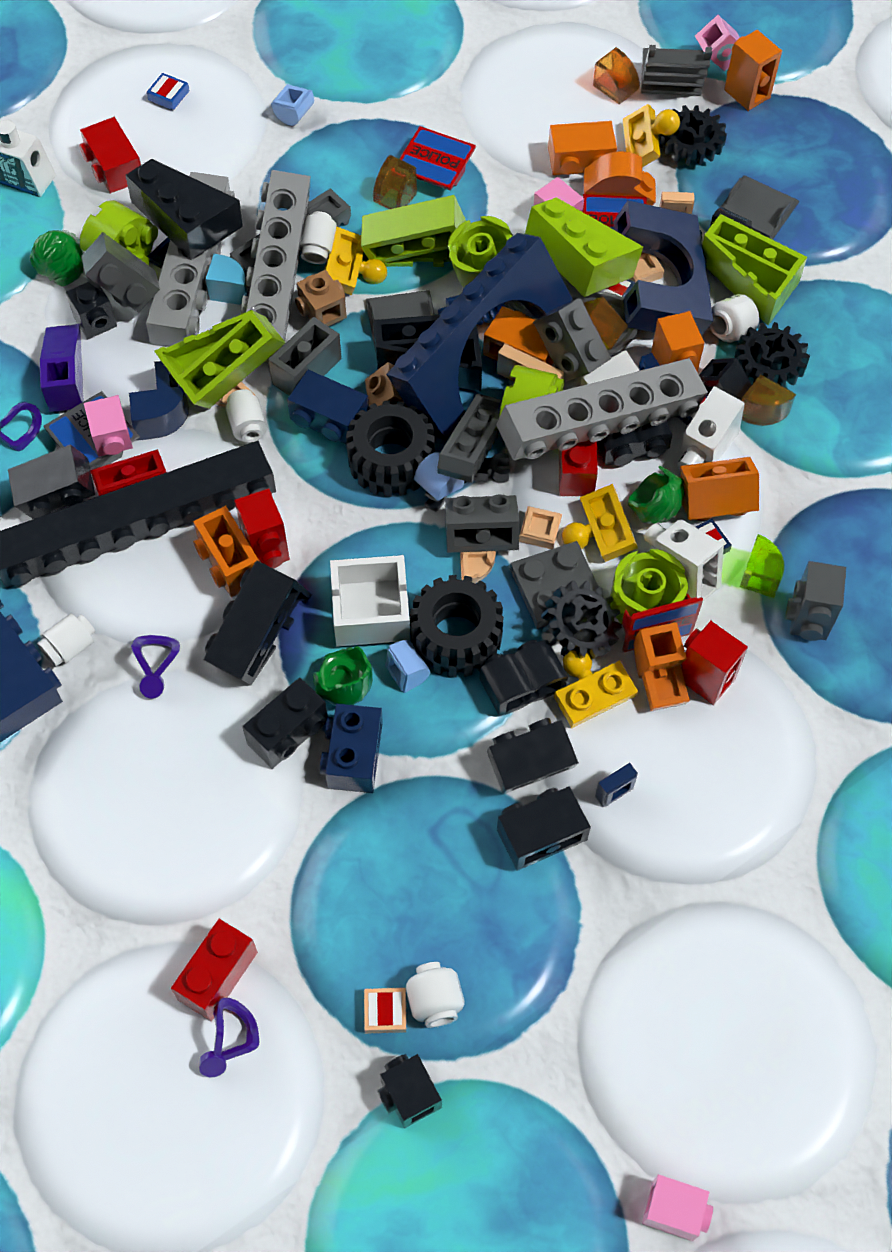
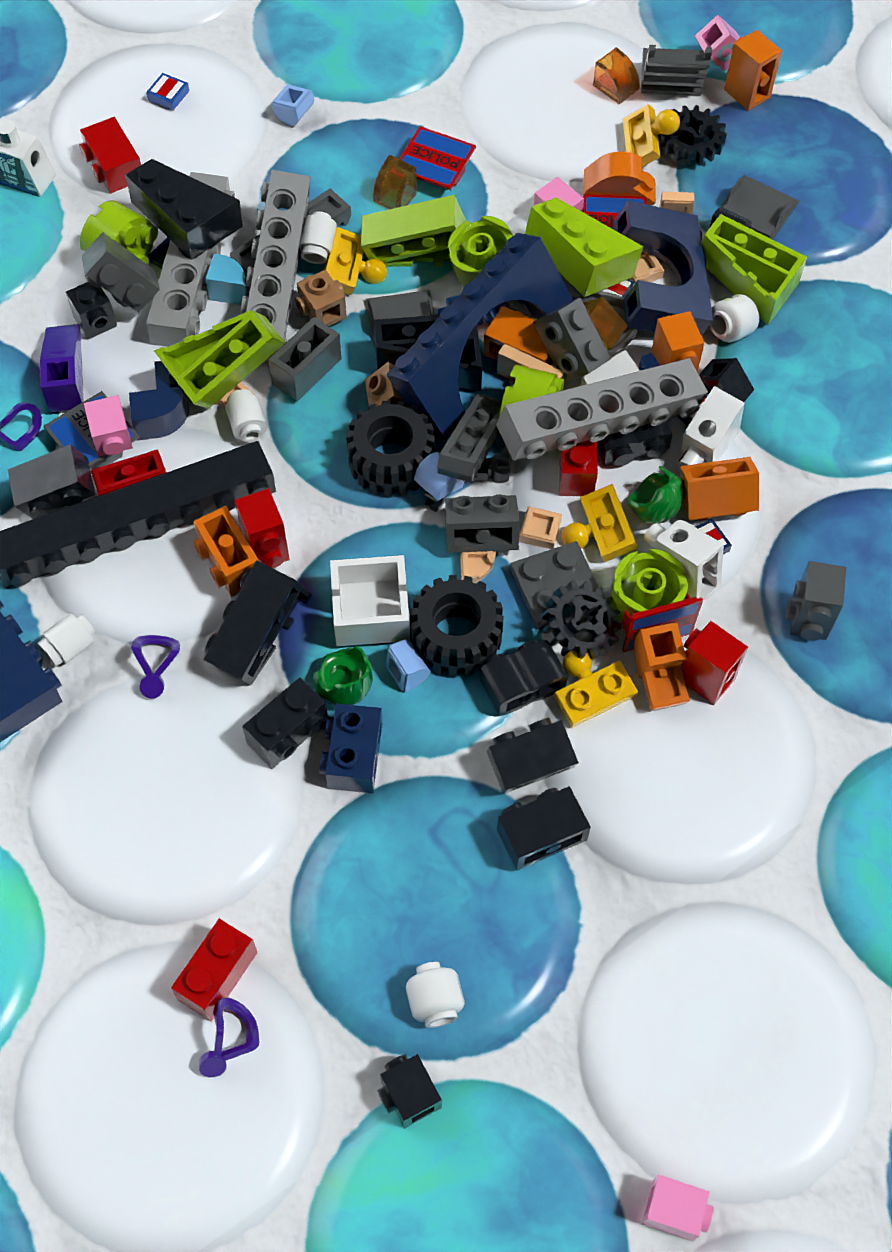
(58, 256): green hair -> none
(325, 405): dark blue brick -> none
(385, 1010): tile -> none
(578, 145): orange brick -> none
(616, 785): dark blue tile -> none
(763, 568): clear neon green brick -> none
(766, 402): clear orange brick -> none
(772, 354): black gear -> none

